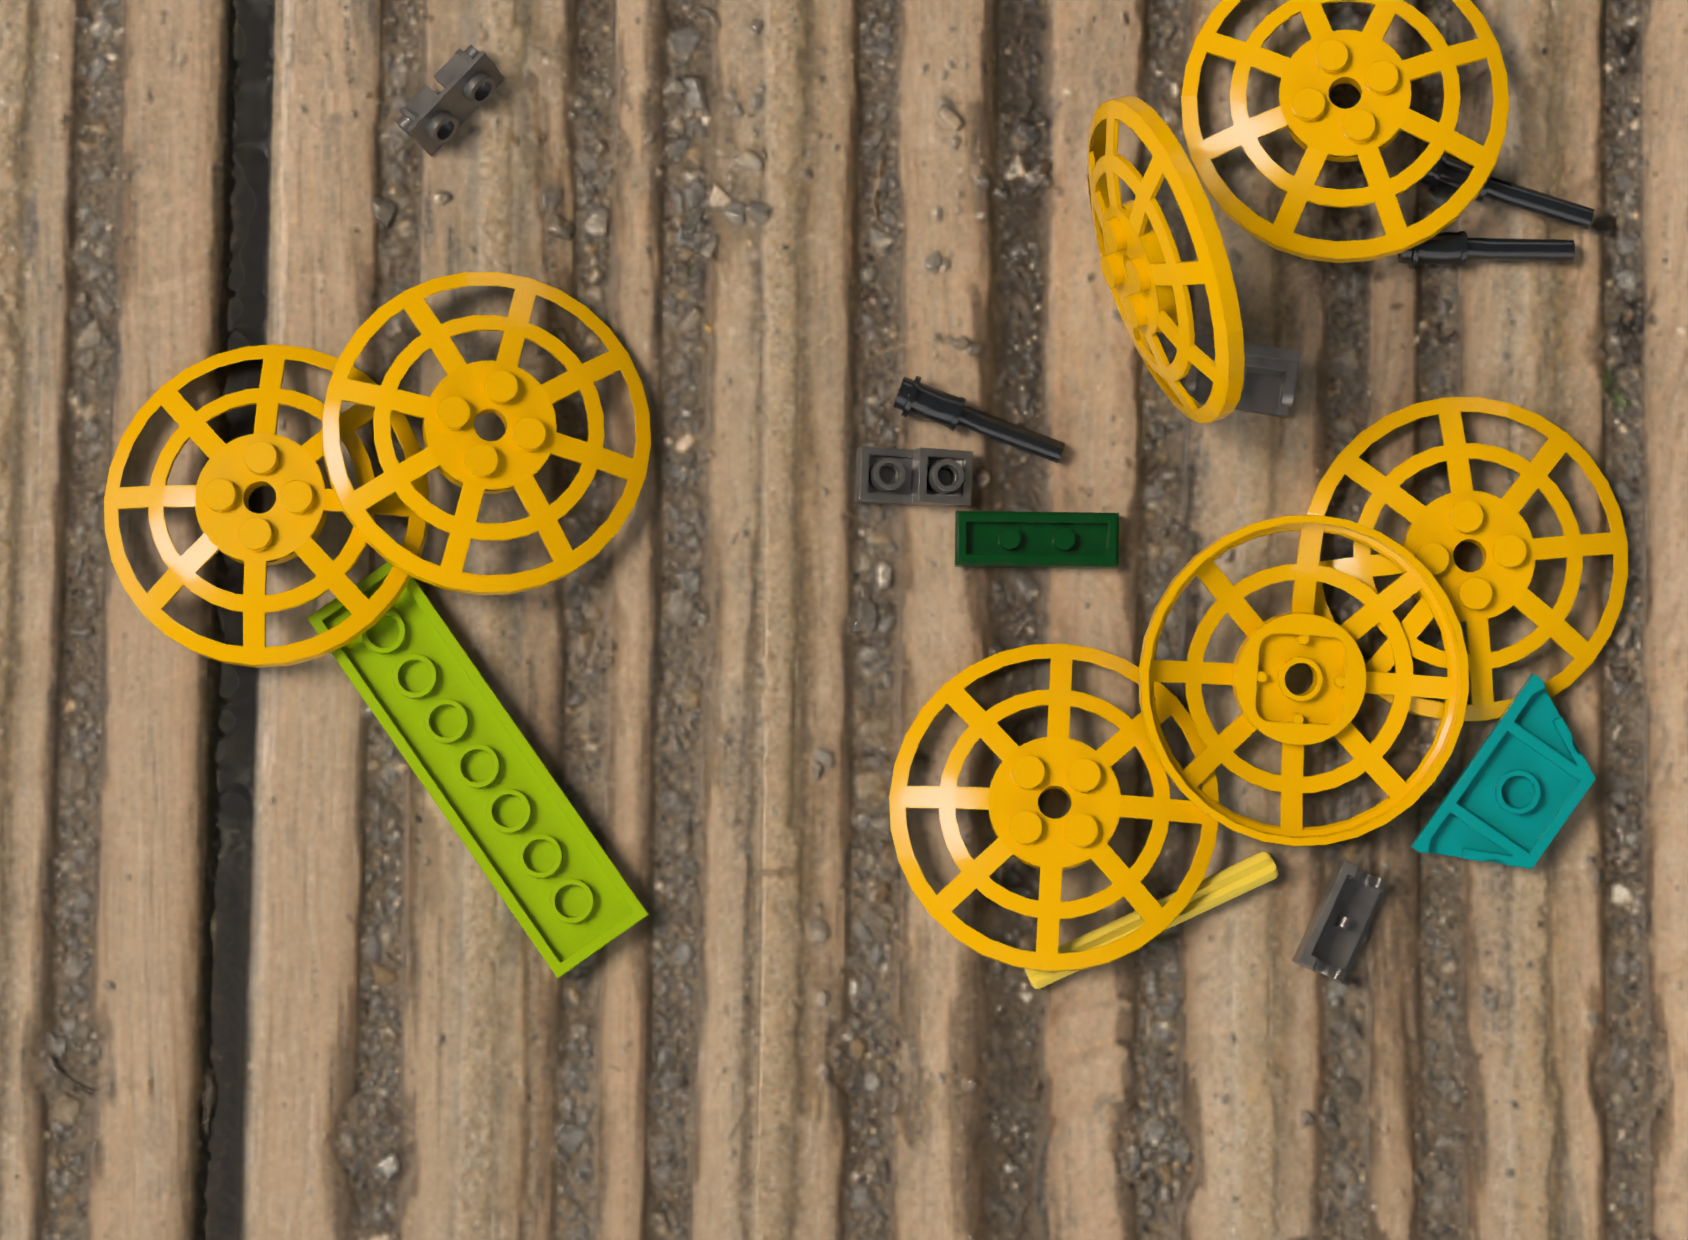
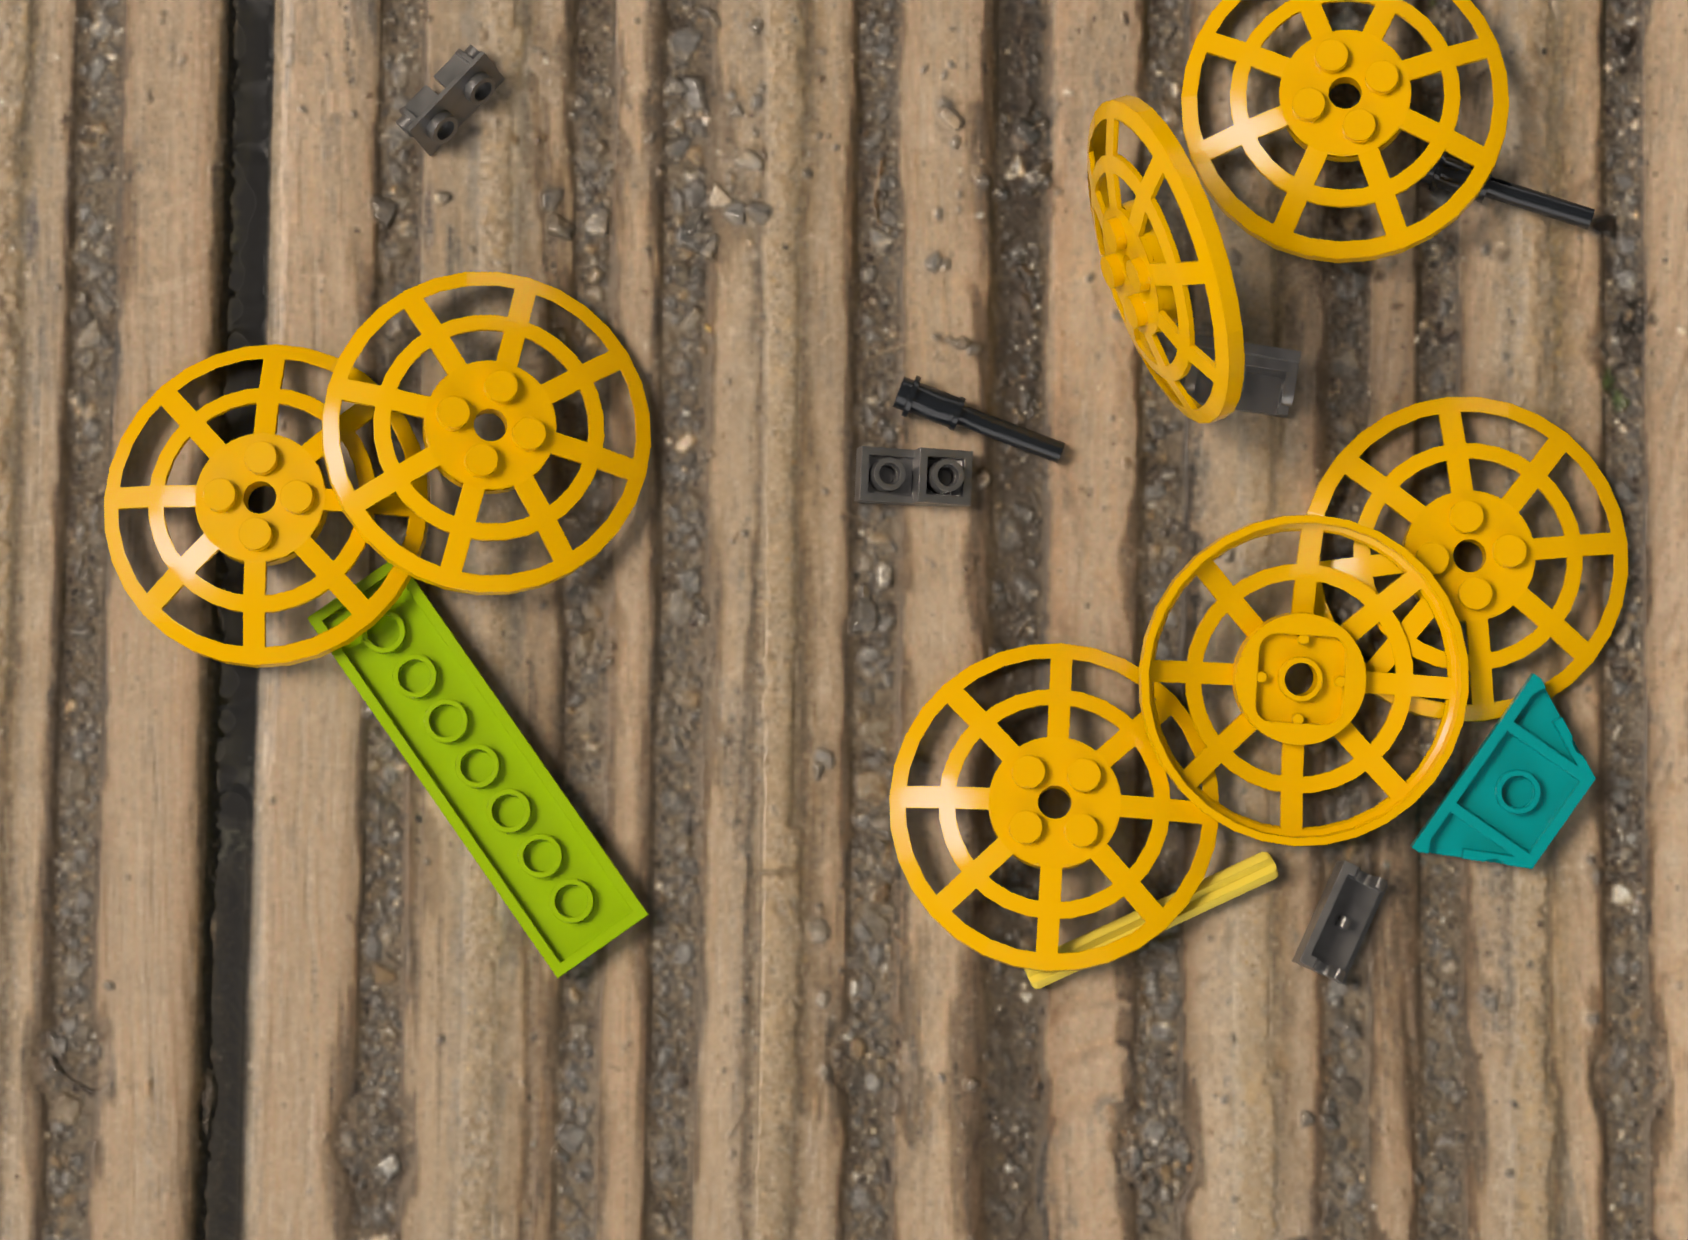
(1037, 539): dark green tile -> none
(1457, 248): black pin -> none

